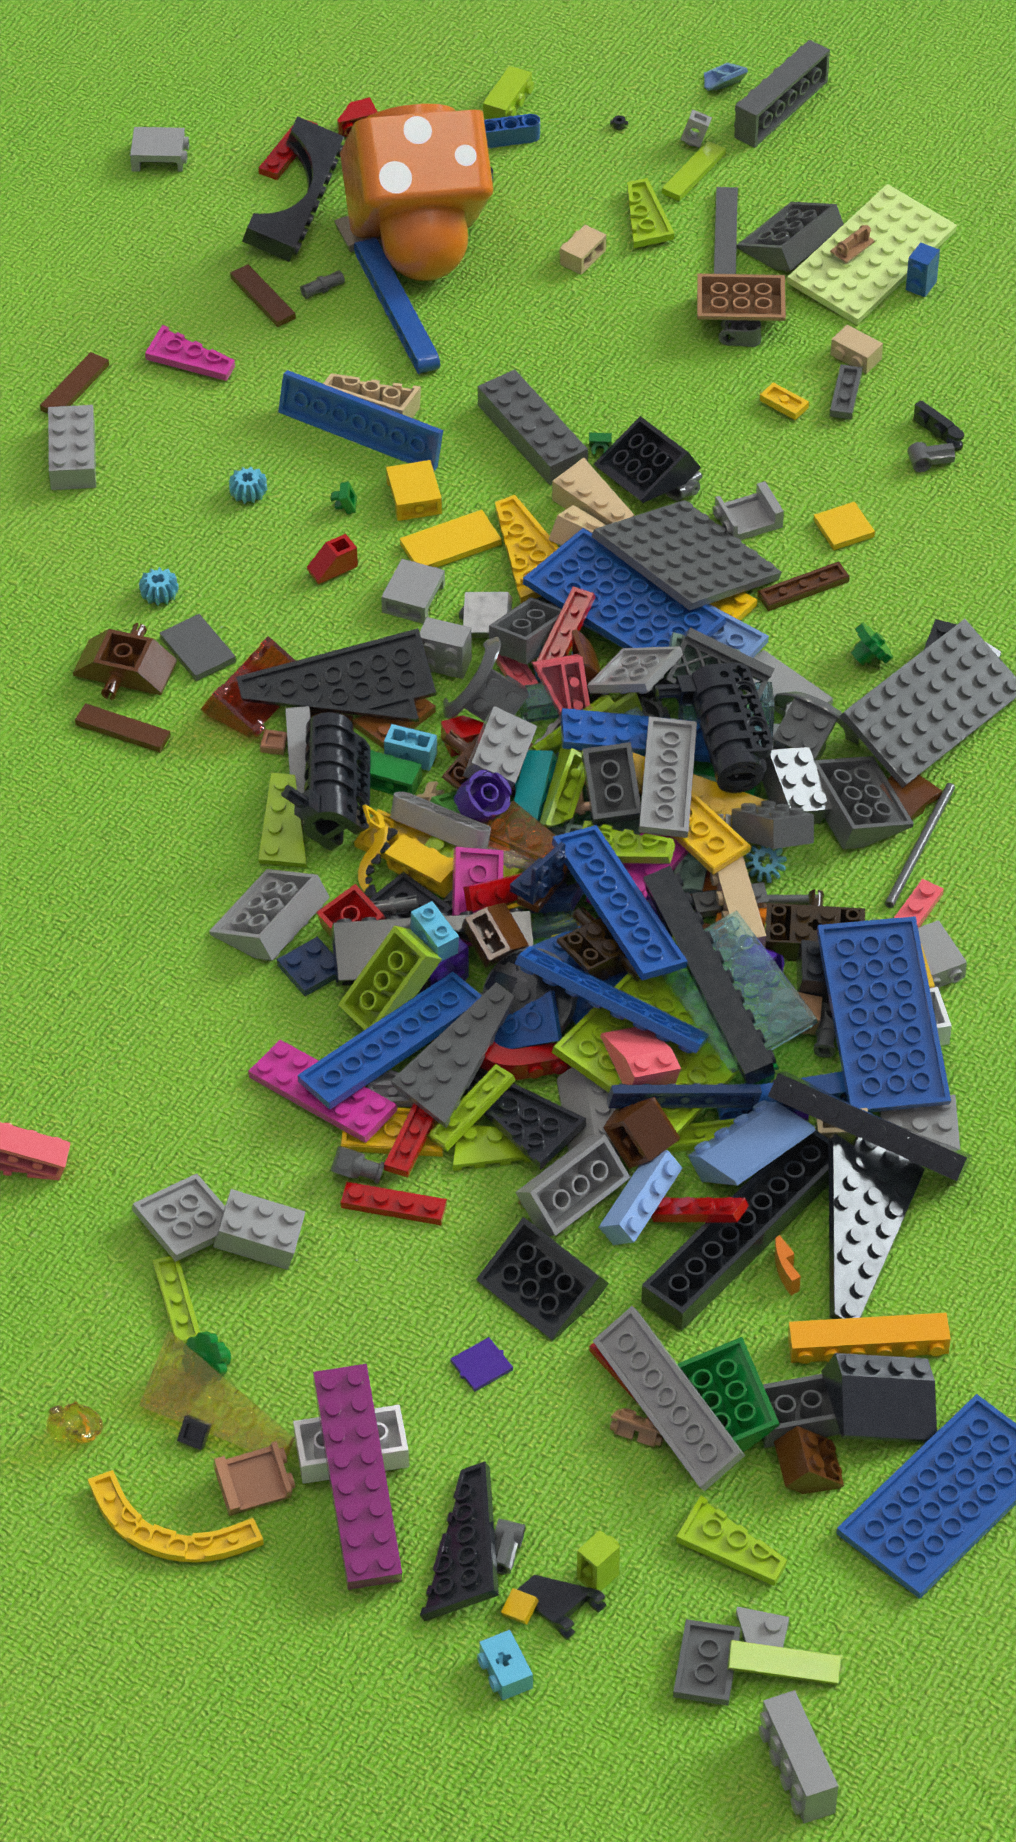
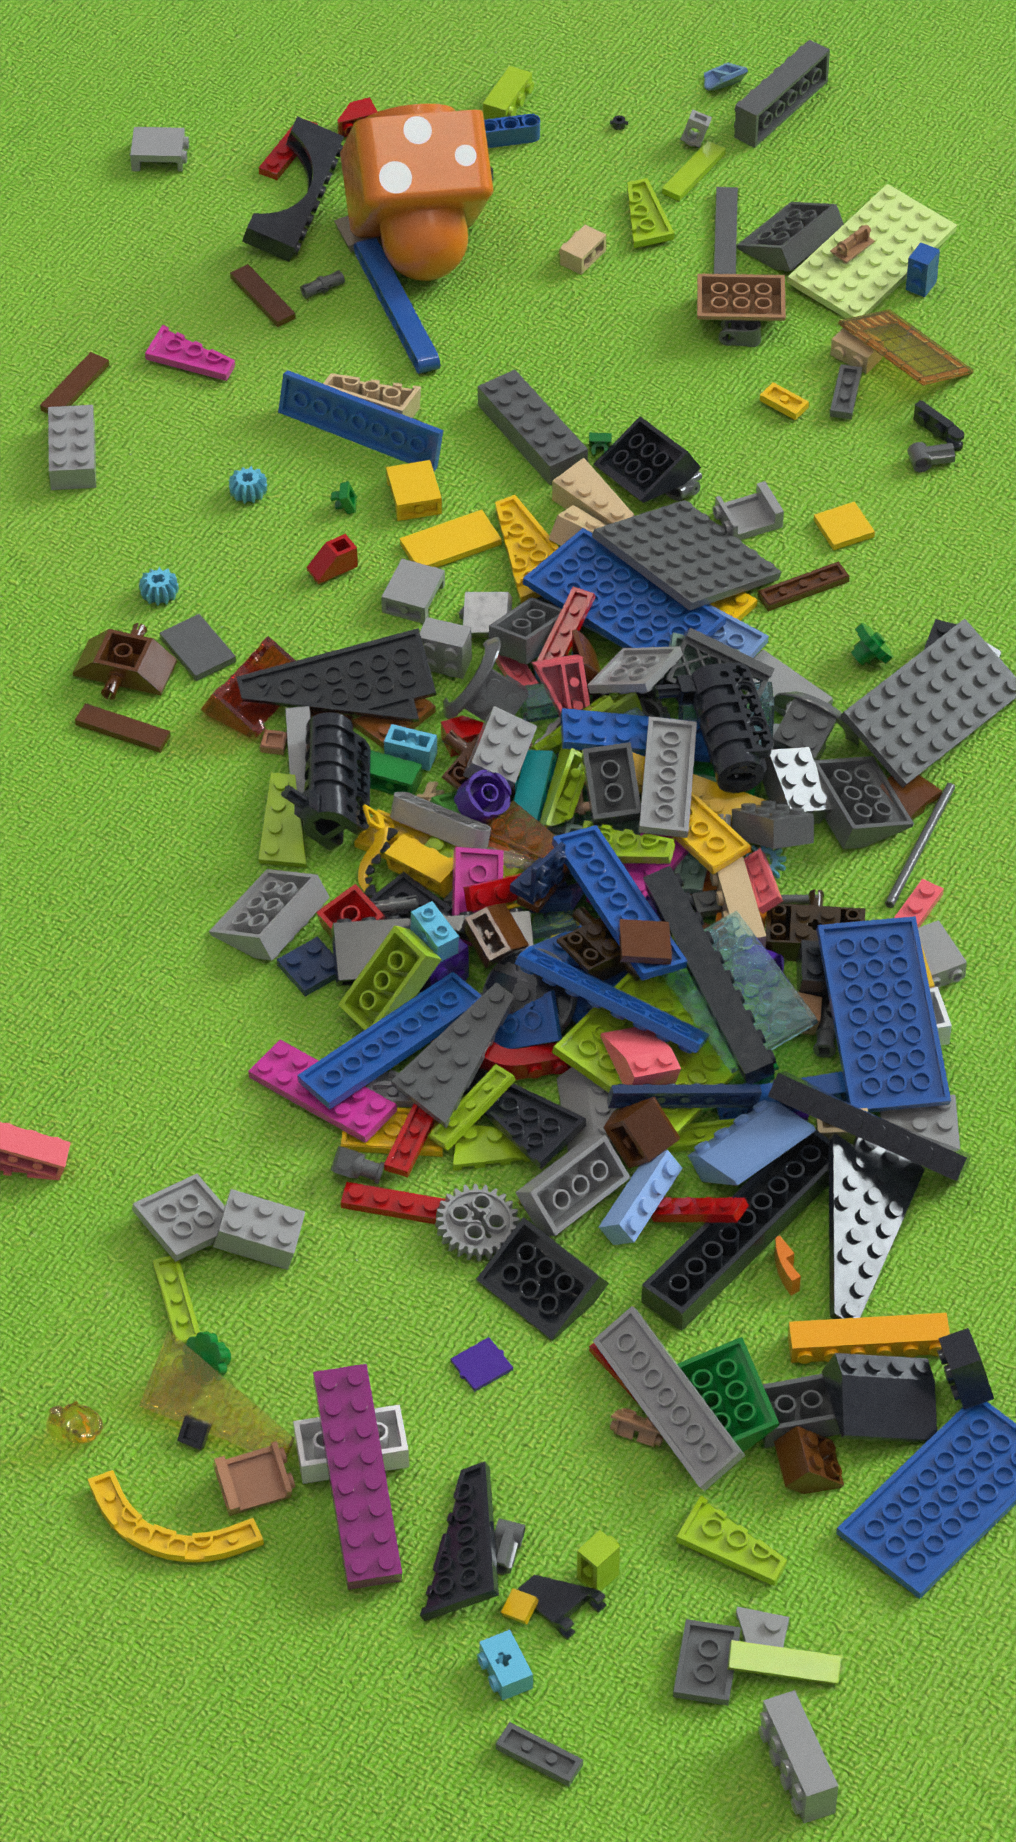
(475, 1221): none -> light grey gear
(539, 1754): none -> dark grey plate
(645, 941): none -> reddish brown tile
(762, 881): none -> coral plate
(906, 347): none -> clear yellow piece
(964, 1369): none -> black brick

